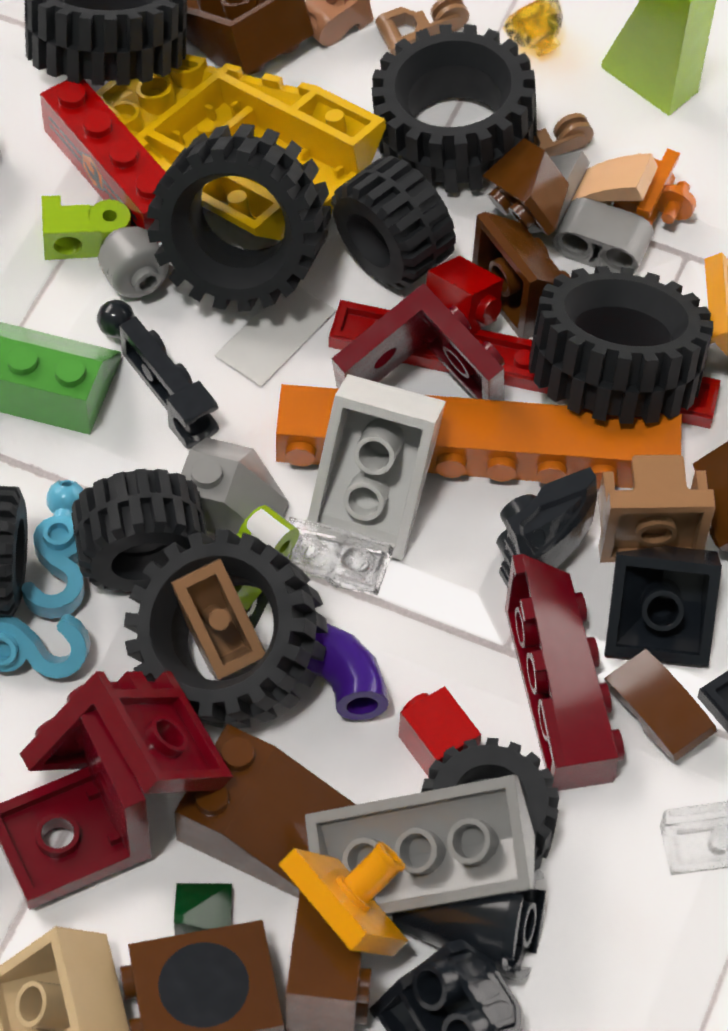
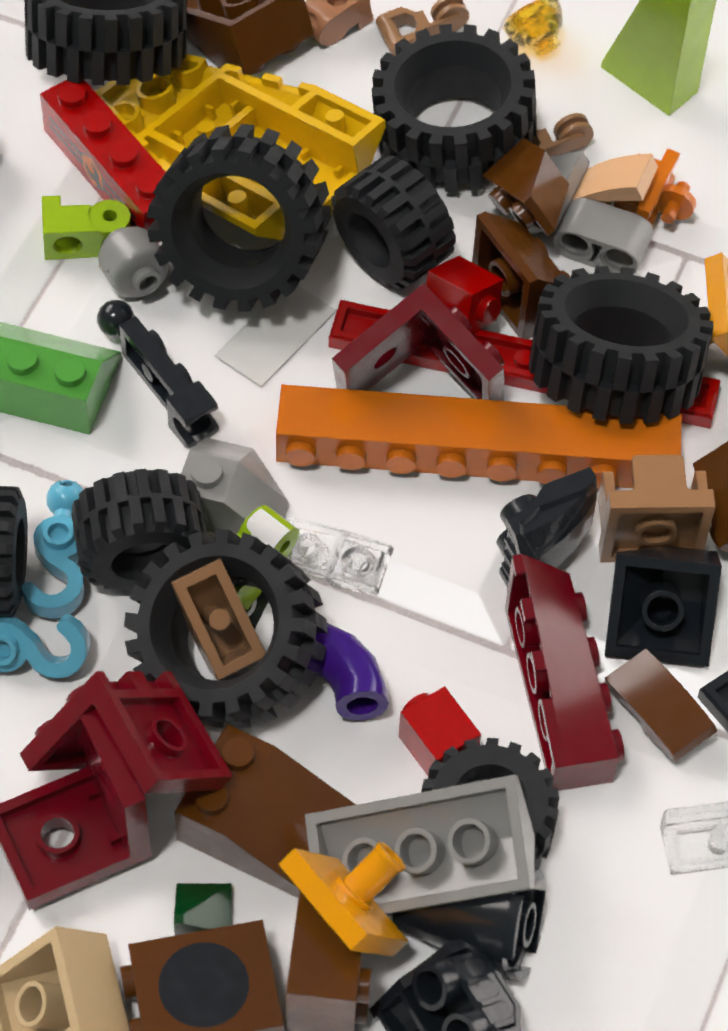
(375, 460): white slope -> none

